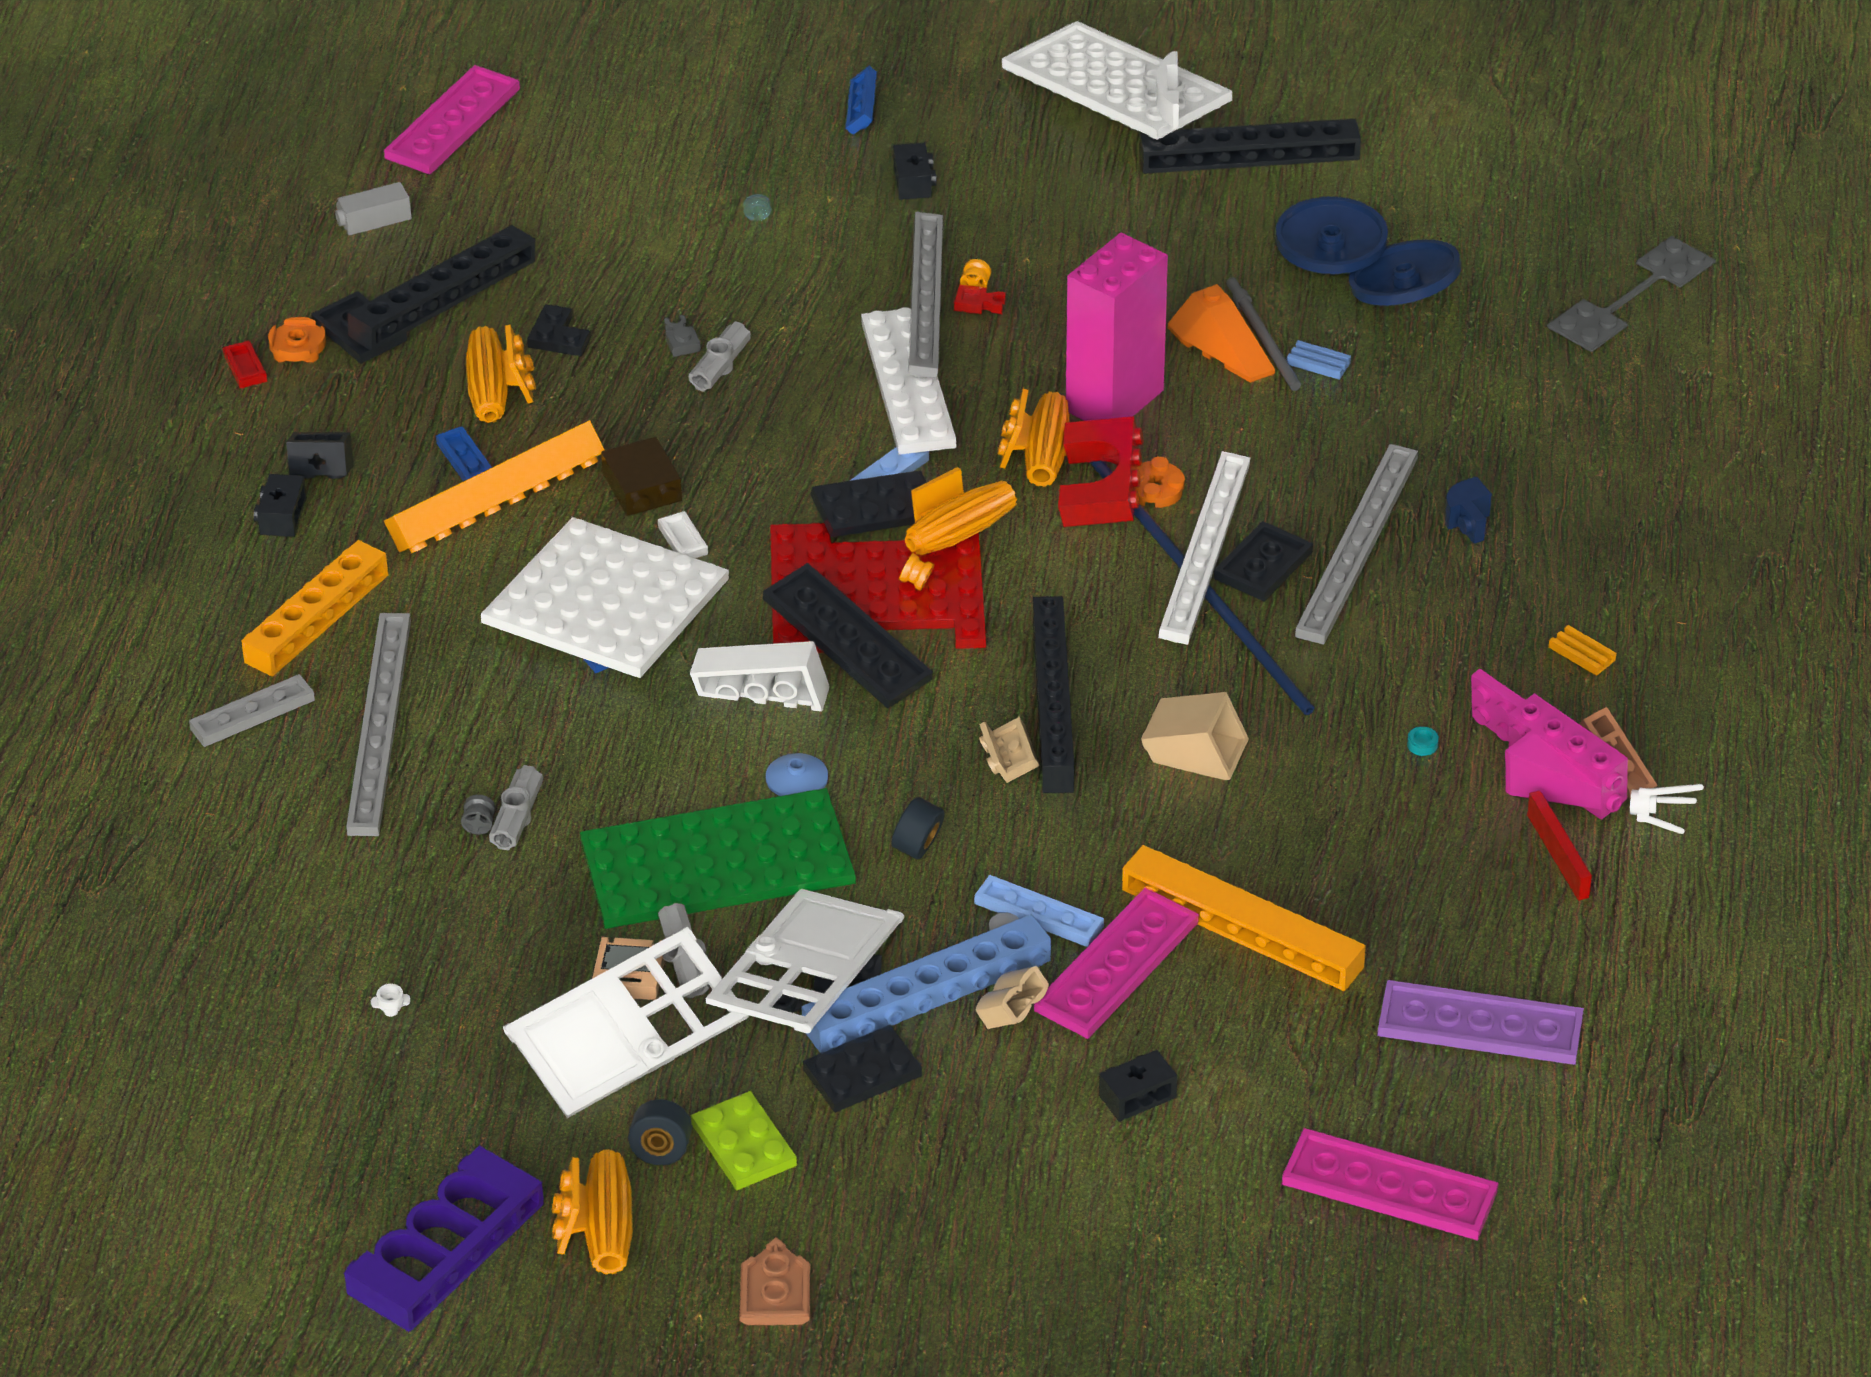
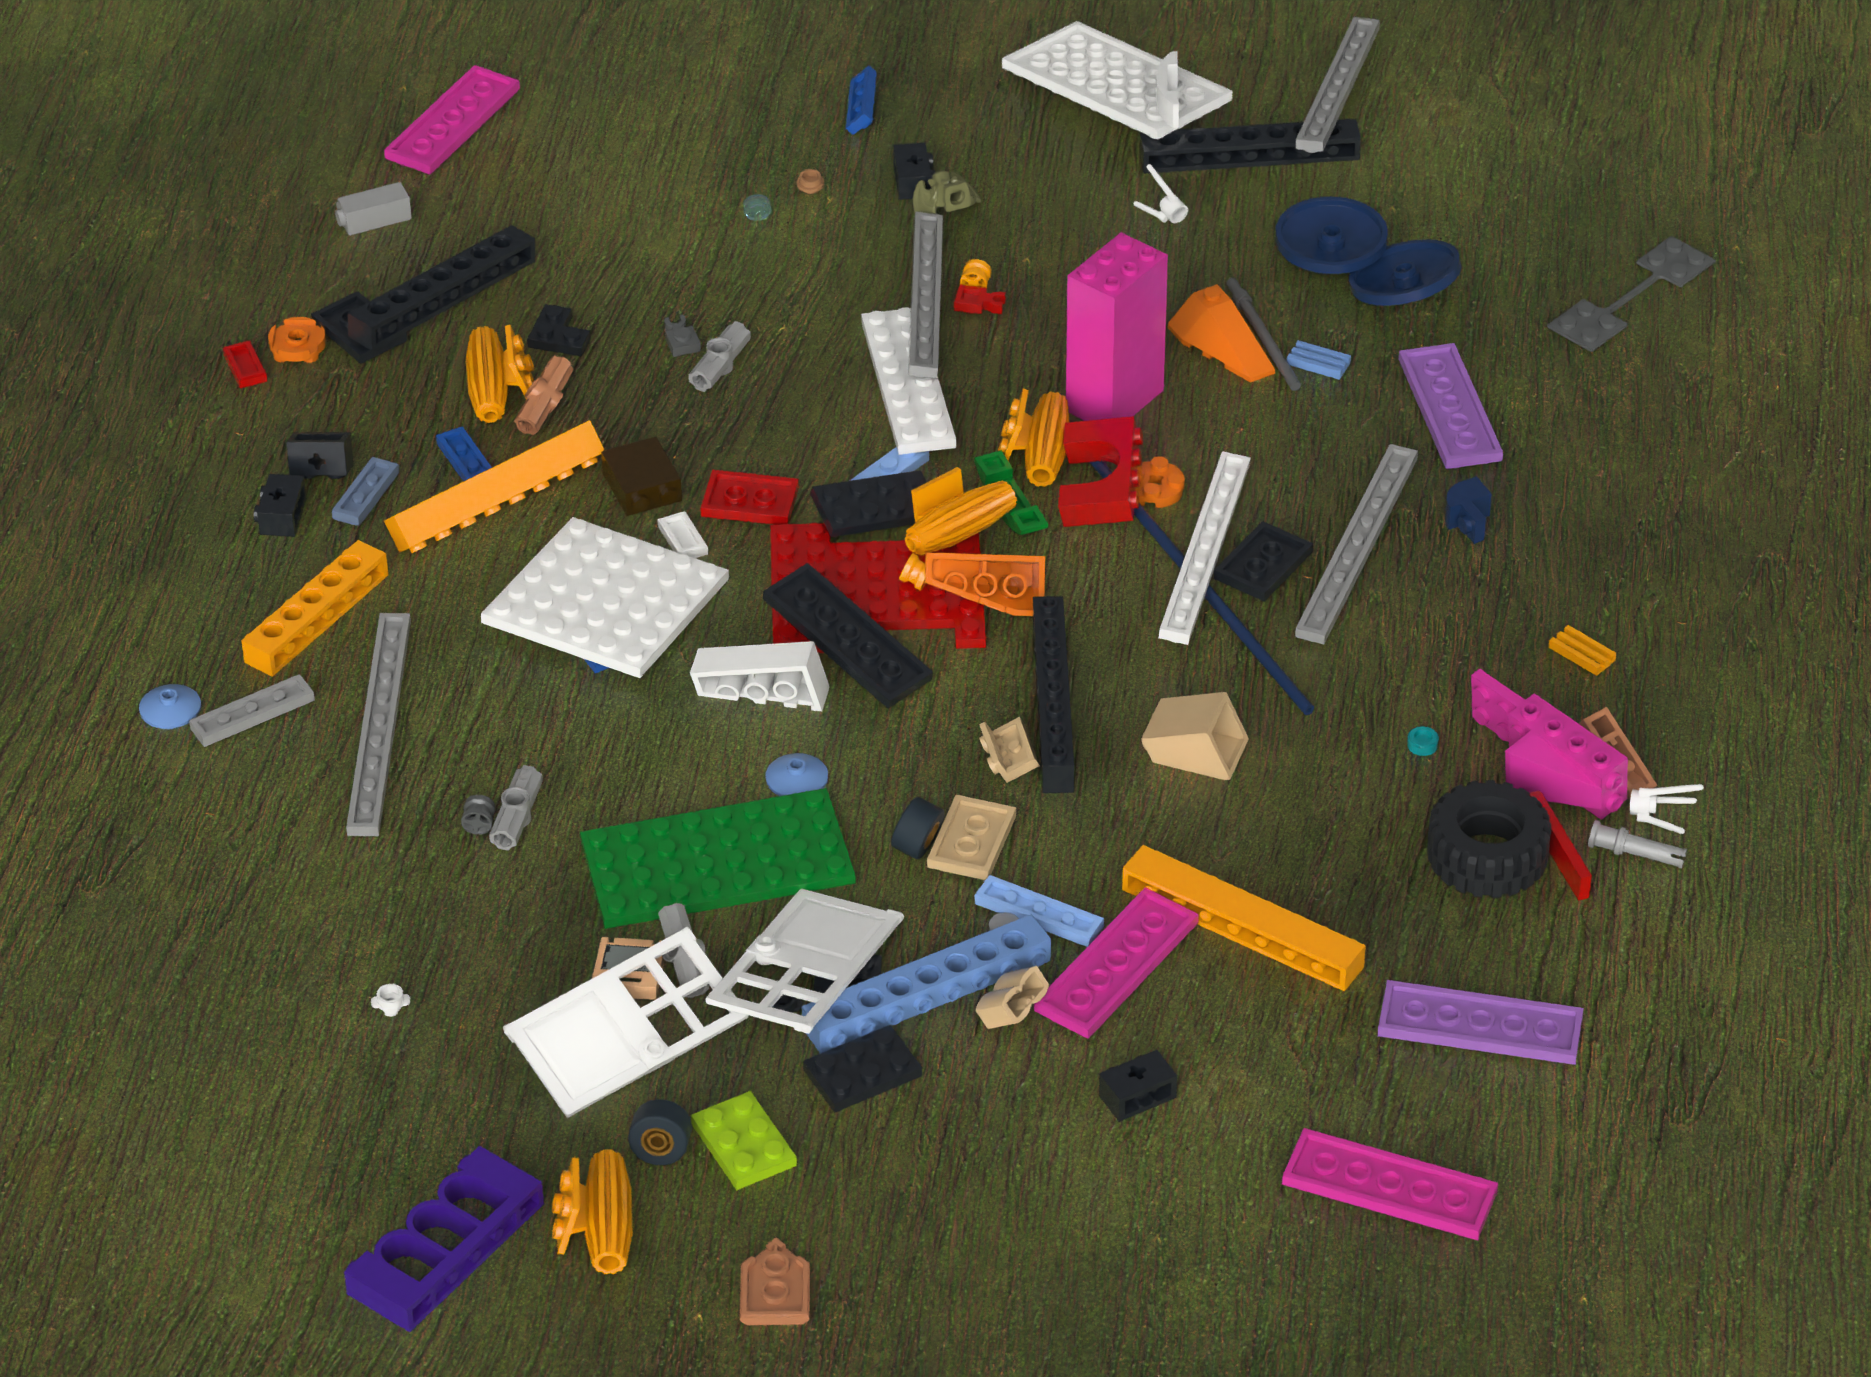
(170, 706): none -> medium blue dish
(365, 491): none -> sand blue plate
(543, 395): none -> nougat piece
(749, 497): none -> red plate
(810, 181): none -> medium nougat plate
(947, 191): none -> olive animal
(971, 837): none -> tan plate
(988, 579): none -> orange wedge
(1023, 517): none -> green slope
(1171, 206): none -> white plant
(1337, 85): none -> light grey plate
(1450, 406): none -> medium lavender plate
(1483, 866): none -> black tyre
(1621, 841): none -> light grey pin

